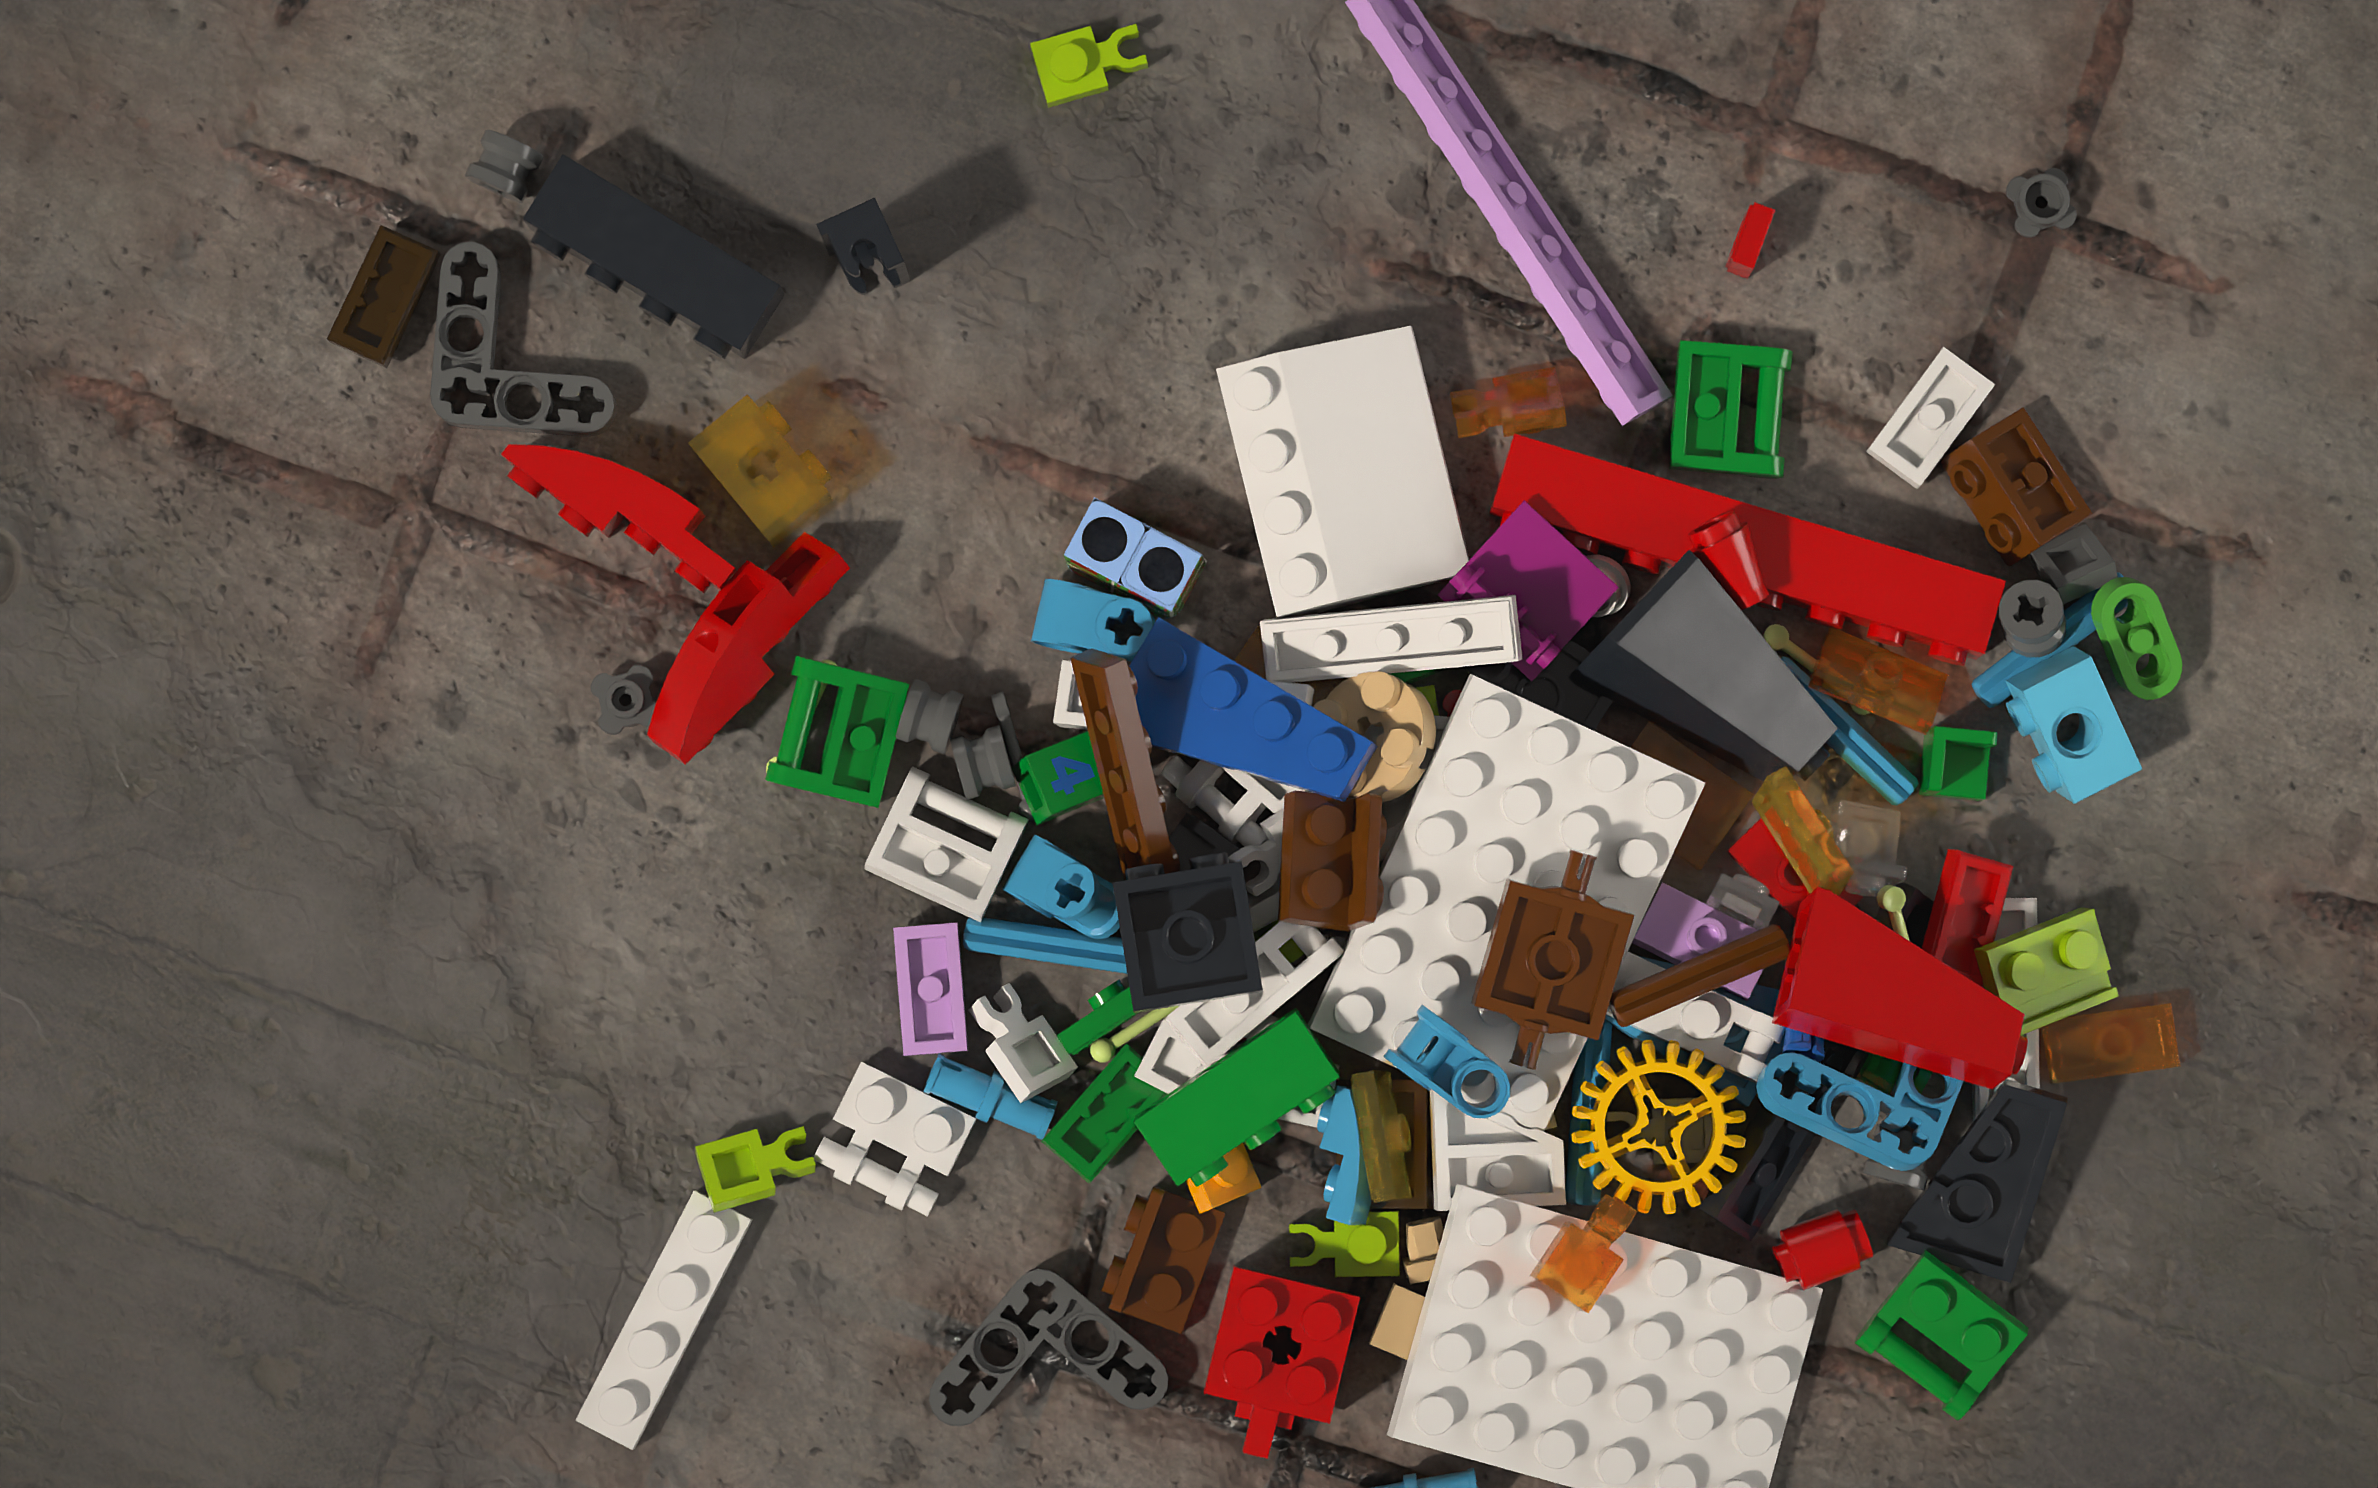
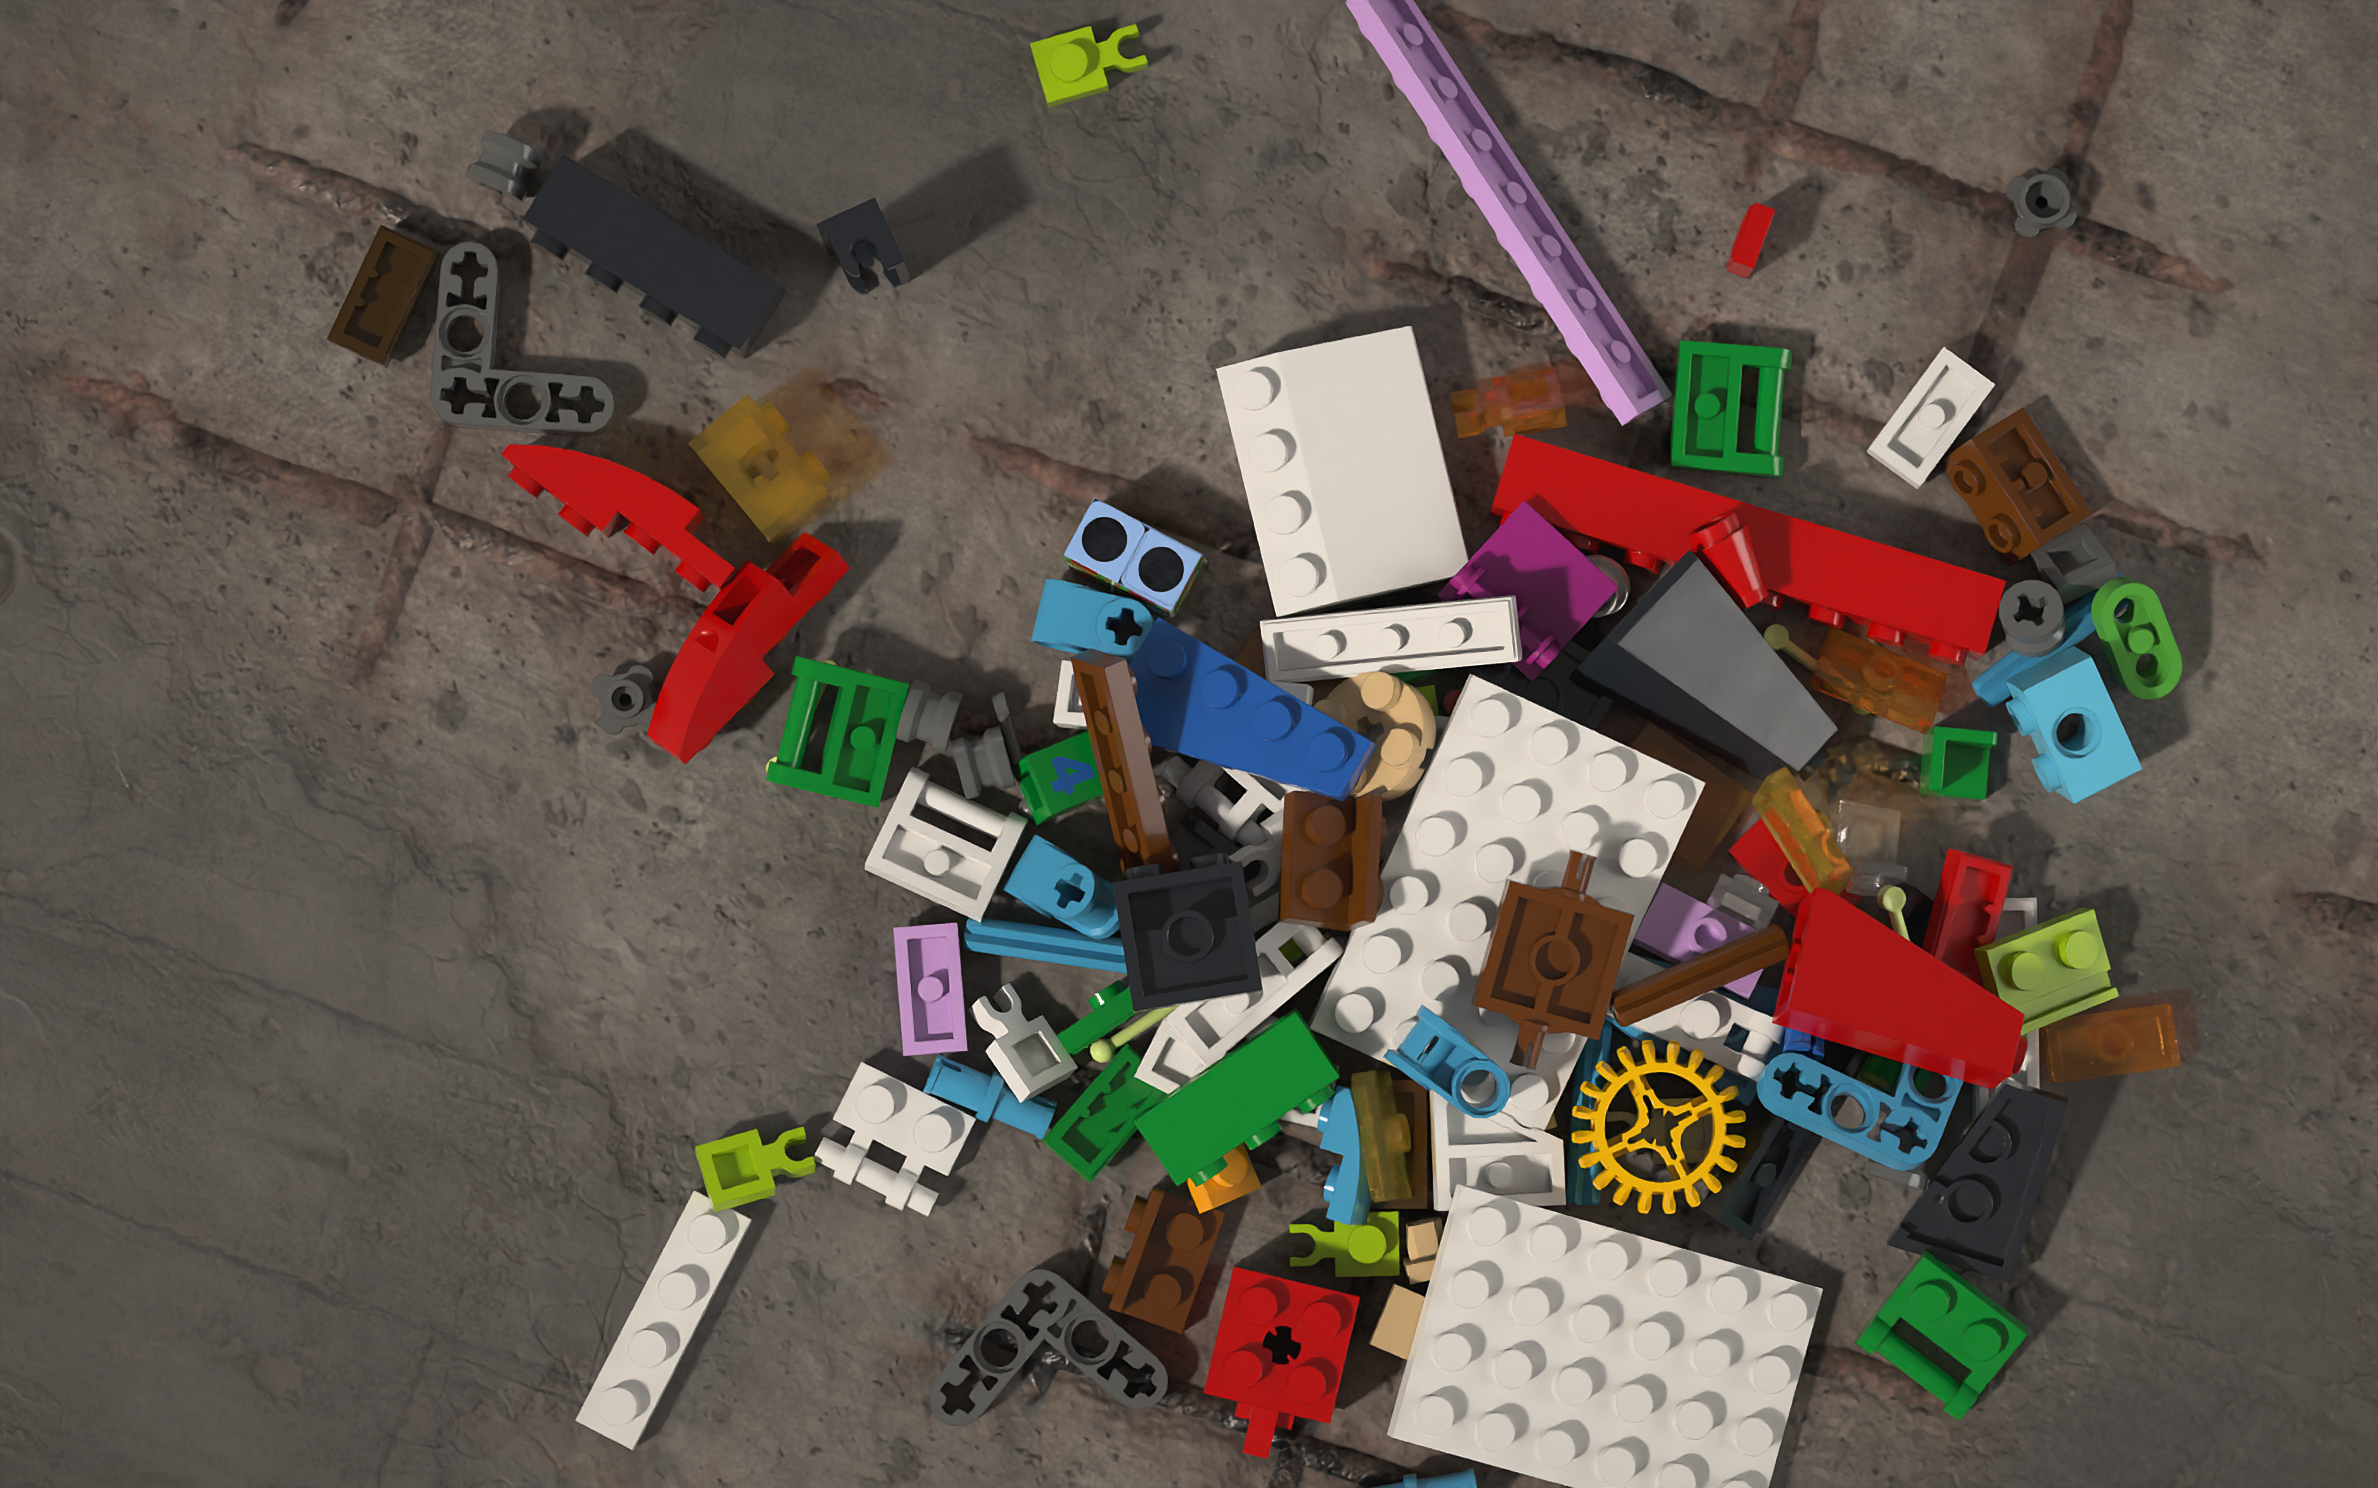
(1579, 1260): clear orange plate -> none
(1822, 1248): red brick -> none
(1860, 748): dark azure axle -> none

